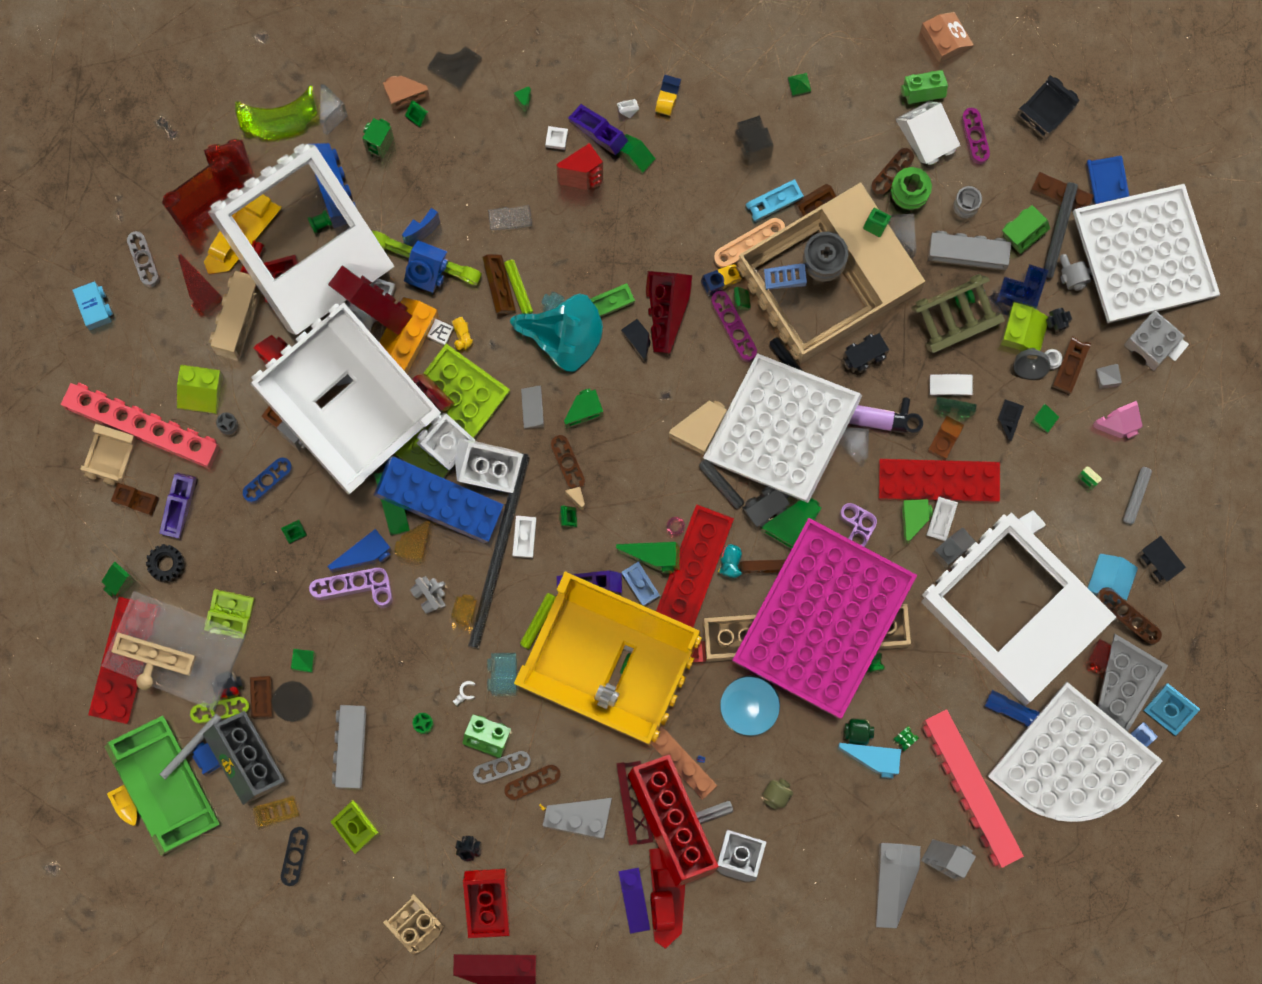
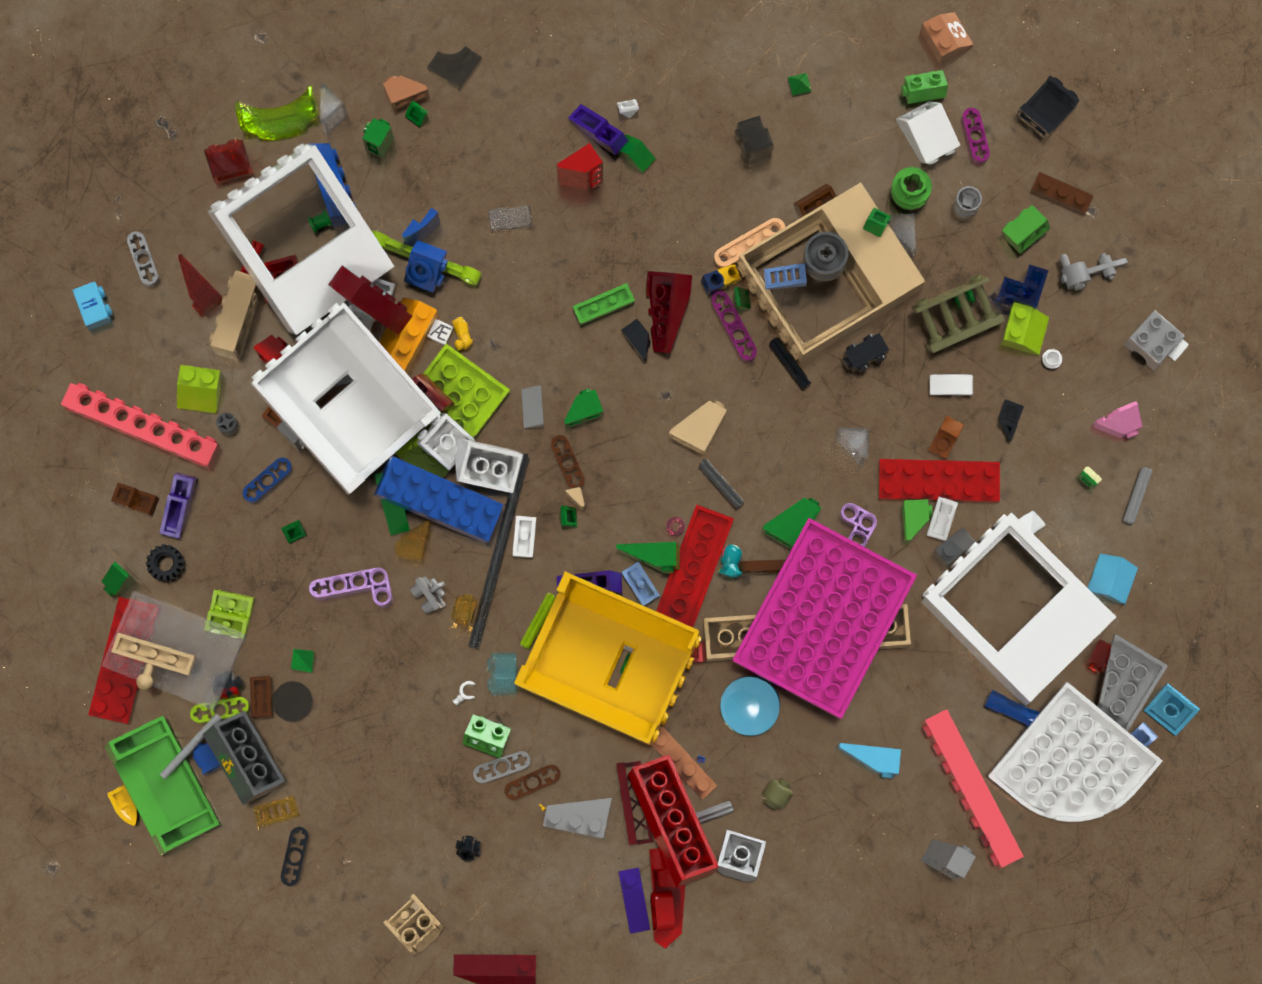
(108, 455): tan panel -> none
(192, 200): clear red windscreen -> none
(252, 221): yellow panel -> none
(350, 747): light grey brick -> none
(355, 827): lime slope -> none
(365, 552): blue slope -> none
(422, 719): green wheel -> none
(486, 903): red slope -> none
(499, 283): reddish brown plate -> none
(518, 287): lime axle -> none
(523, 97): green slope -> none
(552, 301): clear light blue gear -> none
(556, 138): white plate -> none
(566, 332): teal animal -> none
(606, 696): light grey gear -> none
(668, 95): leg -> none
(765, 506): dark grey brick -> none
(775, 200): medium azure plate -> none
(782, 427): white plate -> none
(858, 731): dark green head -> none
(876, 664): green wheel -> none
(879, 179): reddish brown beam -> none
(887, 419): piece -> none
(896, 875): light grey wedge -> none
(906, 738): green wheel -> none
(948, 405): clear green plate -> none
(969, 250): light grey brick -> none
(1032, 368): dark grey piece -> none
(1045, 418): green slope -> none
(1059, 319): black gear -> none
(1060, 228): dark grey axle -> none
(1071, 365): reddish brown plate -> none
(1107, 178): blue door -> none
(1109, 376): light grey slope -> none
(1131, 613): reddish brown beam -> none
(1146, 253): white plate -> none
(1161, 560): black brick -> none

